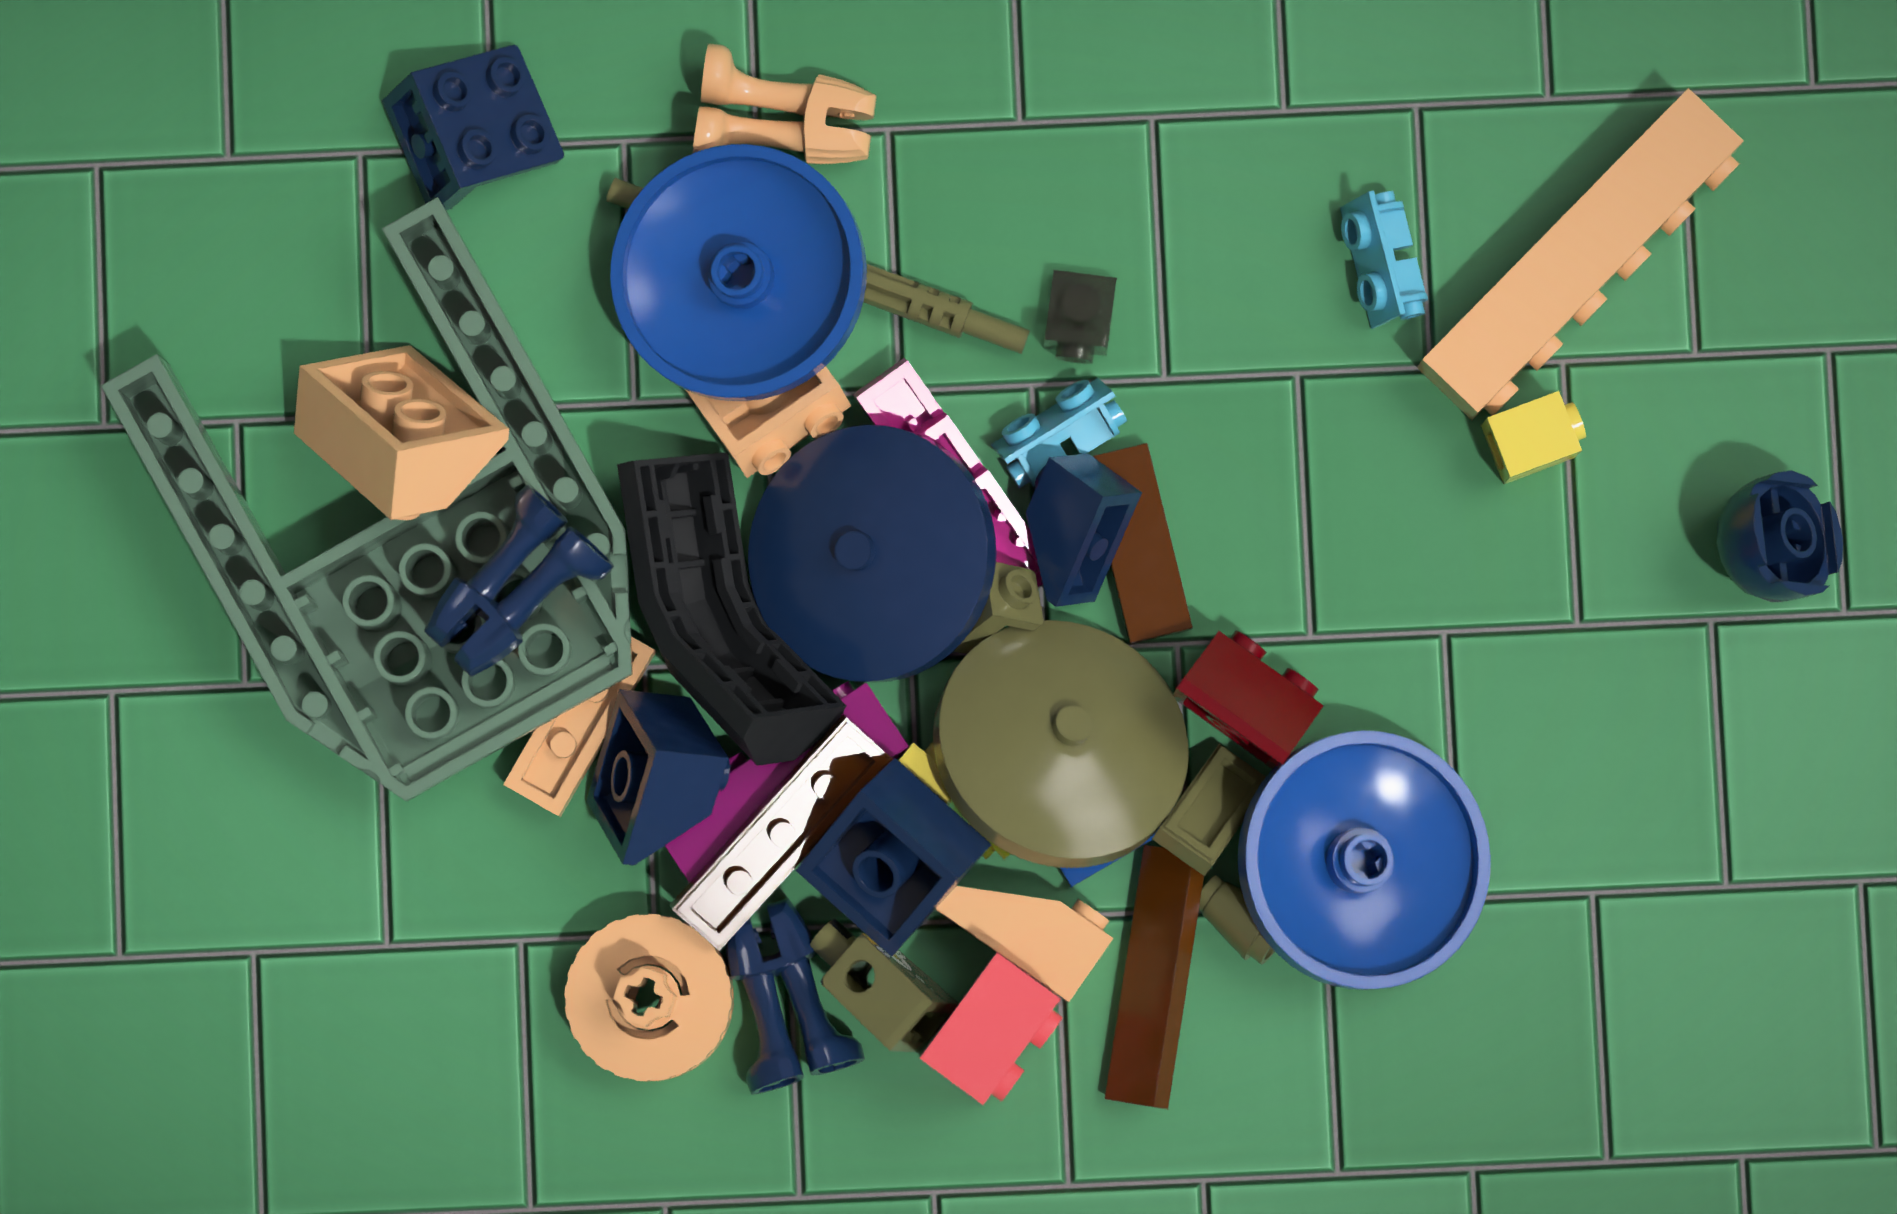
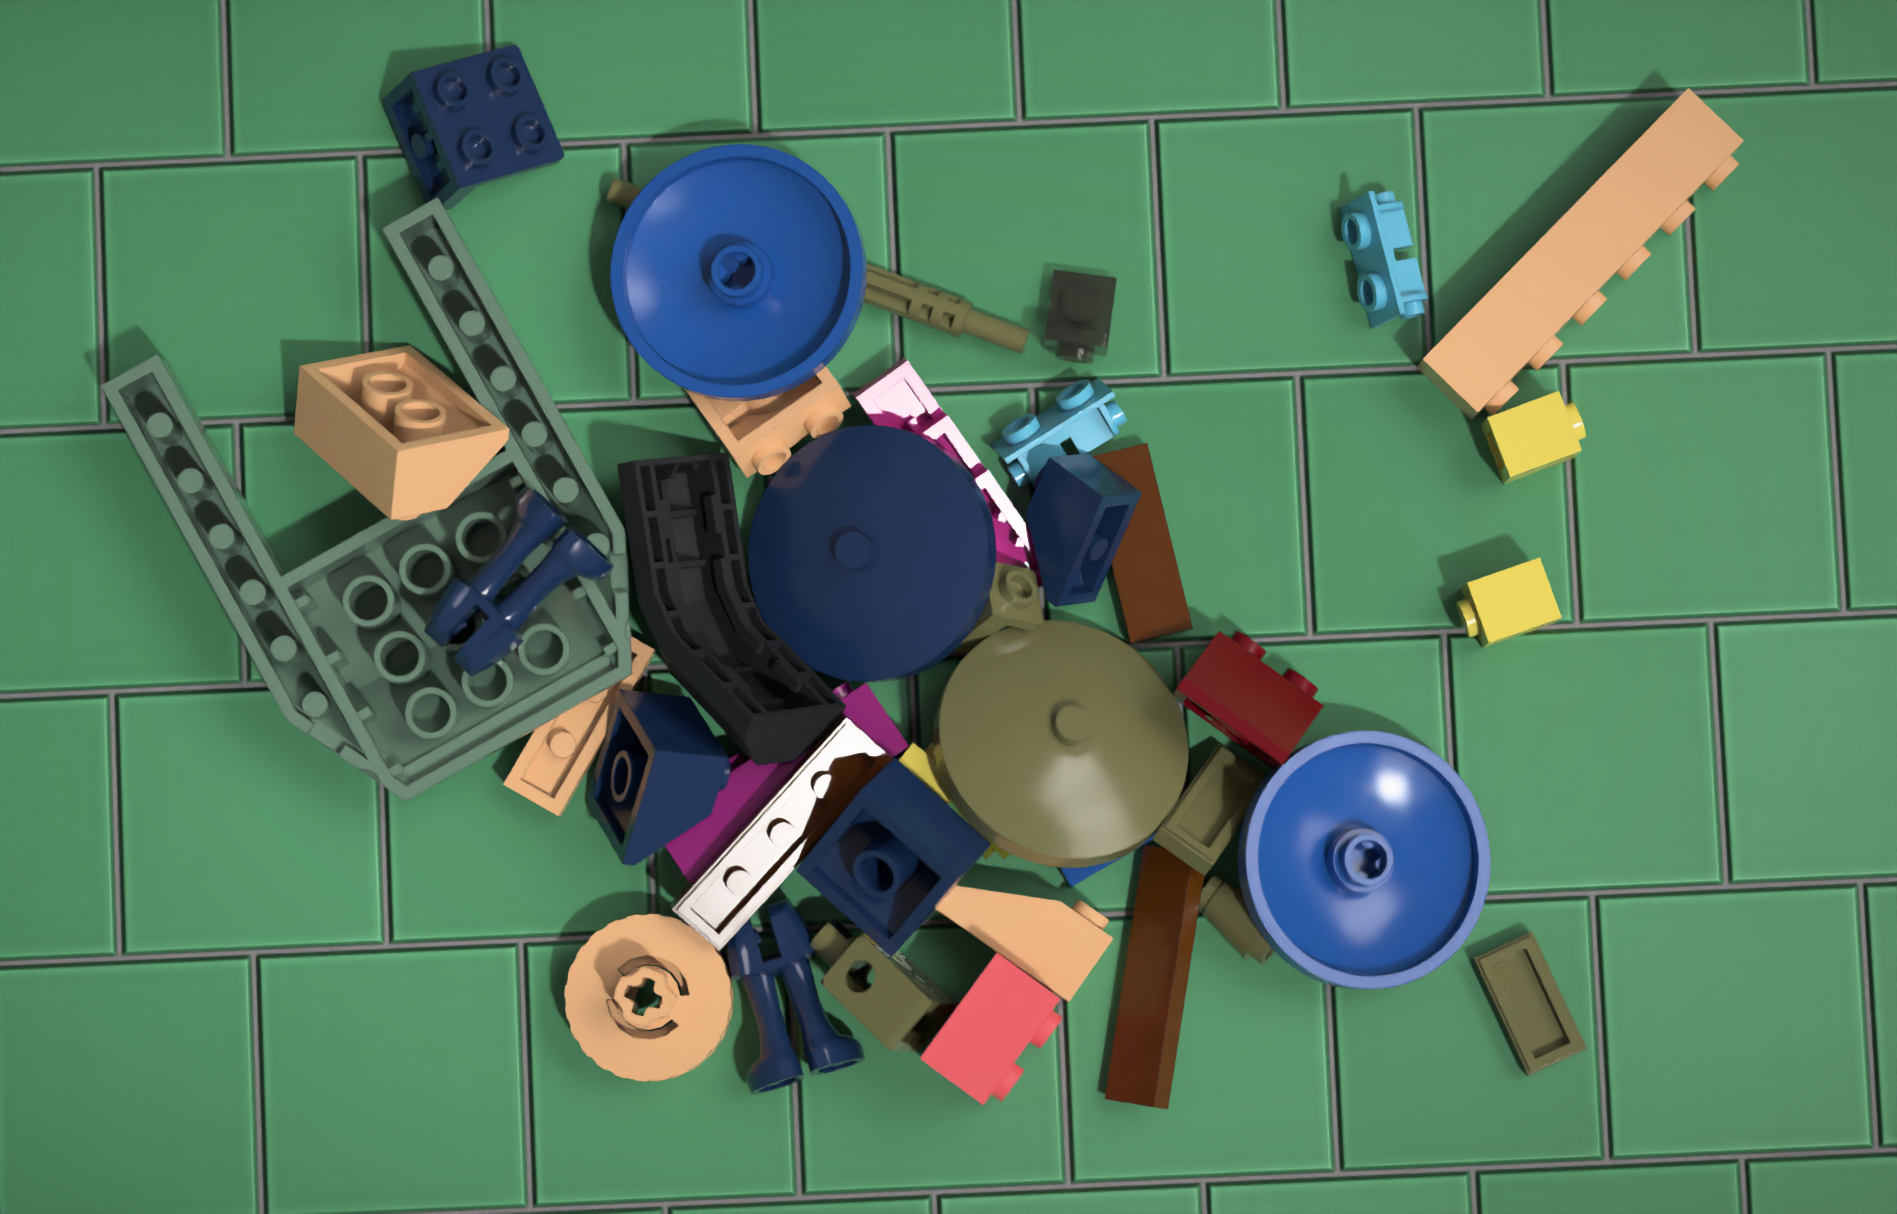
(825, 97): light nougat piece -> none
(1508, 603): none -> light yellow brick
(1529, 1003): none -> olive tile
(1779, 538): dark blue cylinder -> none

